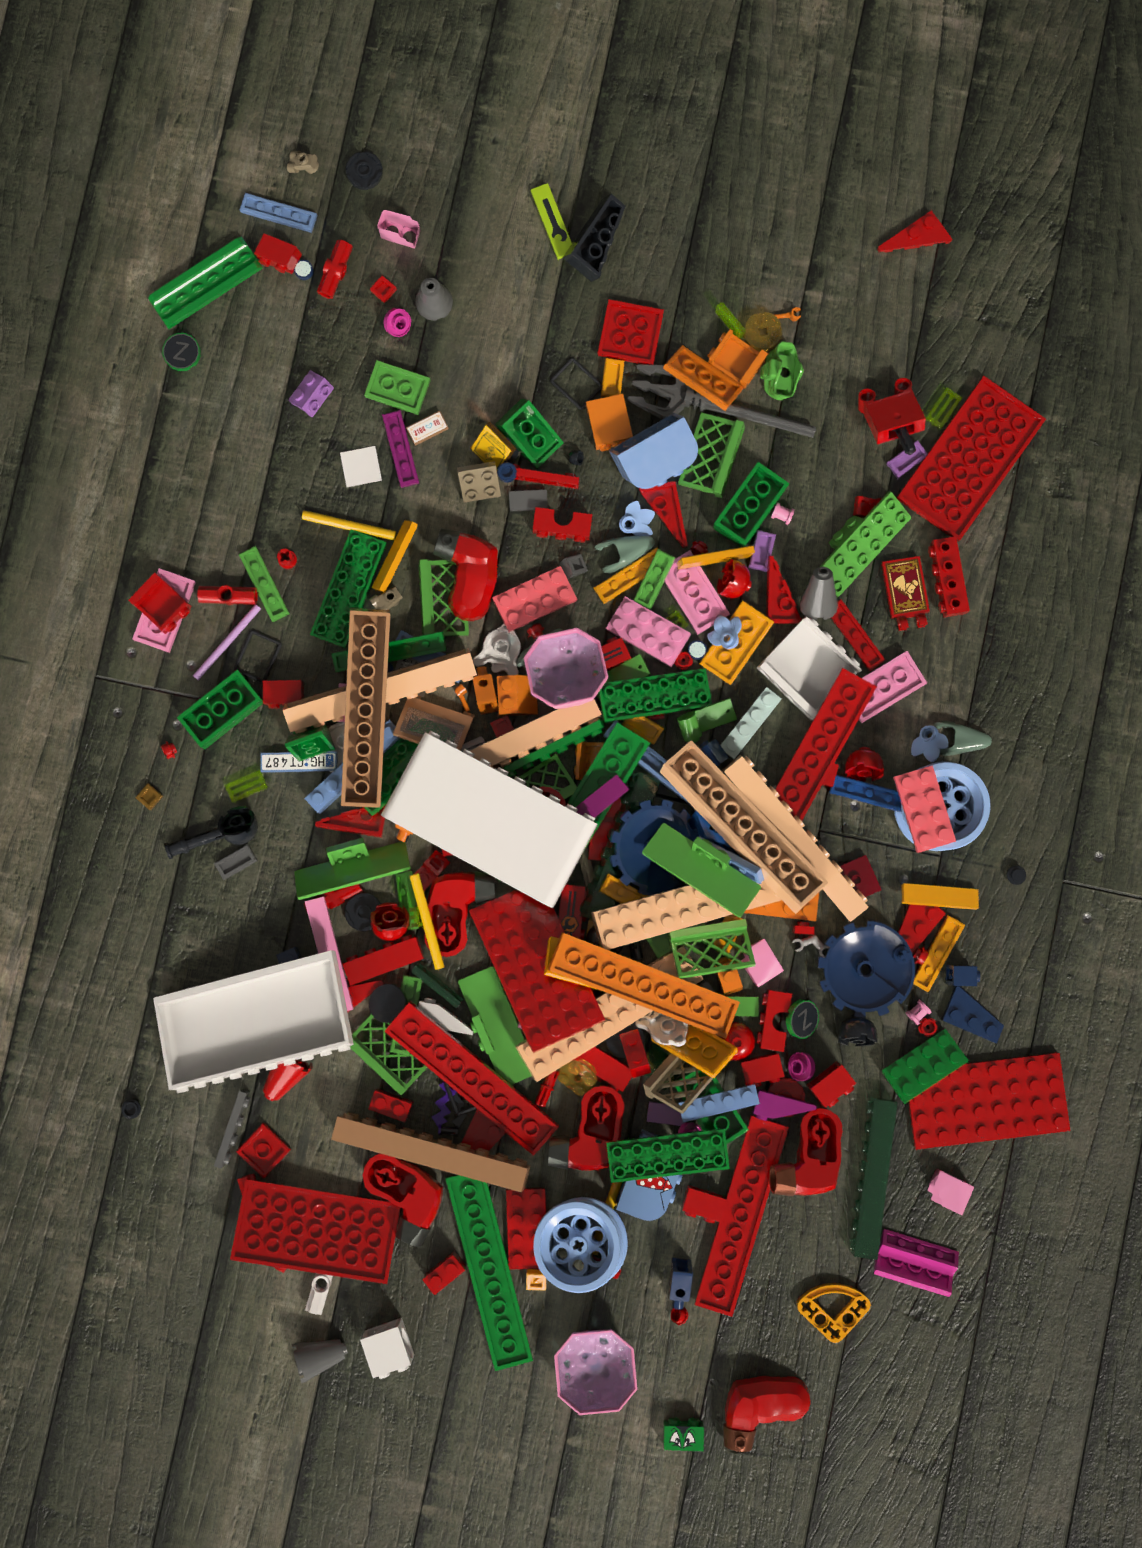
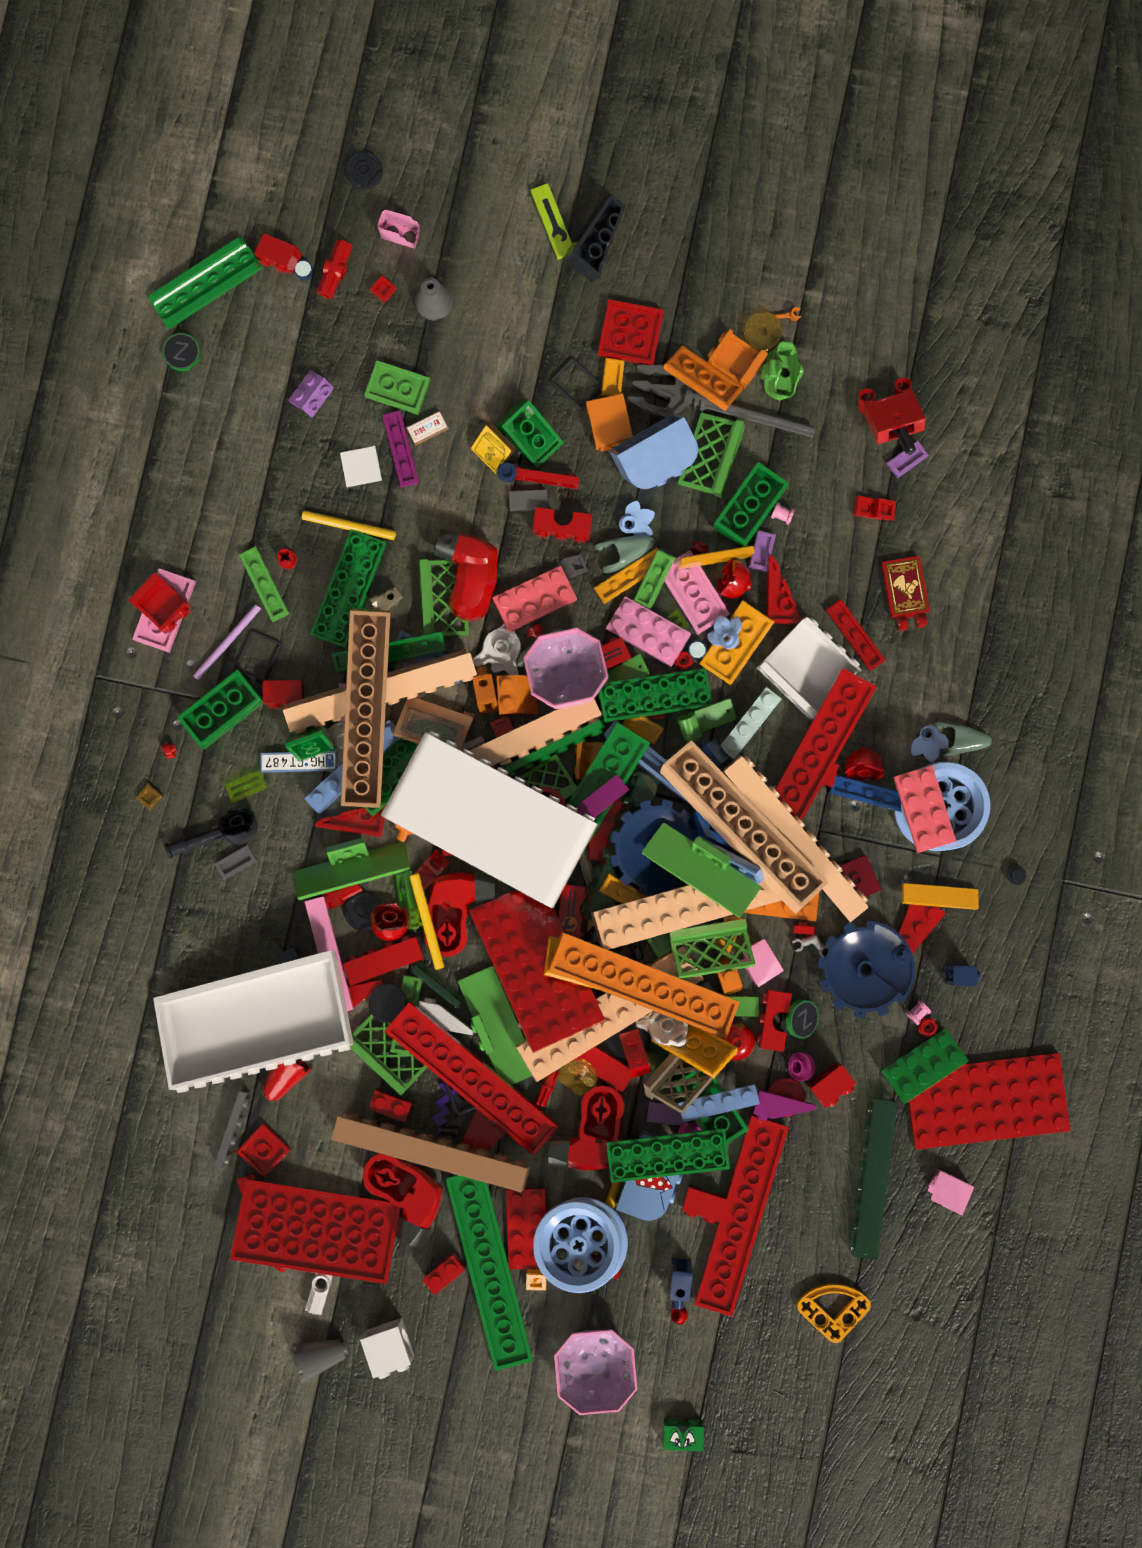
(131, 1109): black plate -> none
(239, 595): red piece -> none
(278, 212): medium blue tile -> none
(302, 161): dark tan plate -> none
(394, 556): light orange tile -> none
(397, 322): dark pink plate -> none
(460, 691): orange hand -> none
(479, 482): dark tan plate -> none
(576, 457): black hinge -> none
(666, 505): red wing -> none
(730, 320): clear neon green tile -> none
(761, 1401): red piece -> none
(762, 1069): red brick -> none
(817, 1157): red piece -> none
(820, 595): dark grey cone -> none
(857, 1031): black cylinder -> none
(863, 540): bright green bracket -> none
(893, 683): bright pink plate -> none
(916, 1262): dark pink slope -> none
(920, 955): red plate -> none
(922, 232): red wing -> none
(934, 421): clear neon green tile -> none
(938, 953): light orange tile -> none
(949, 577): red brick -> none
(971, 458): red plate -> none
(971, 1016): dark blue wing -> none

